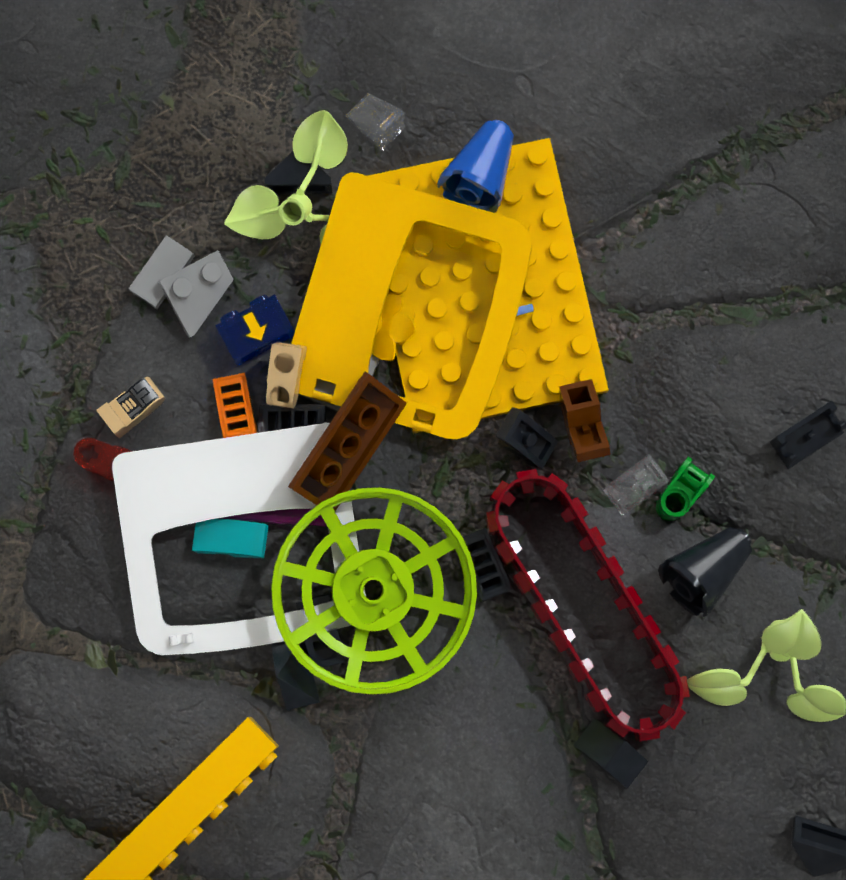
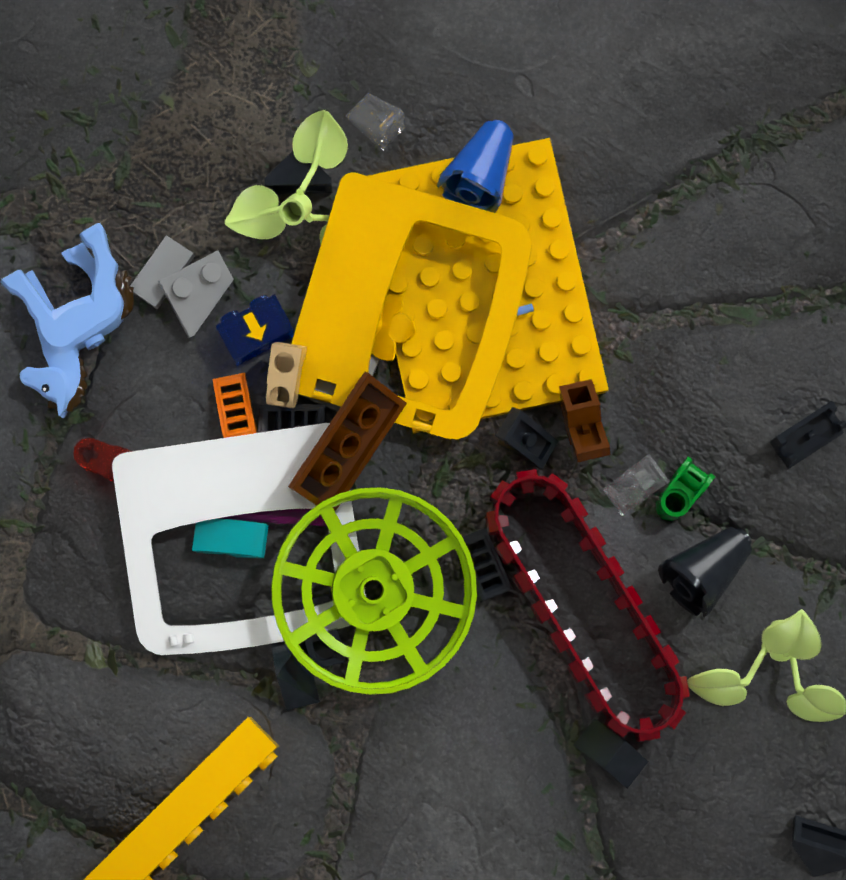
(75, 324): none -> light blue animal
(131, 406): tan leg -> none

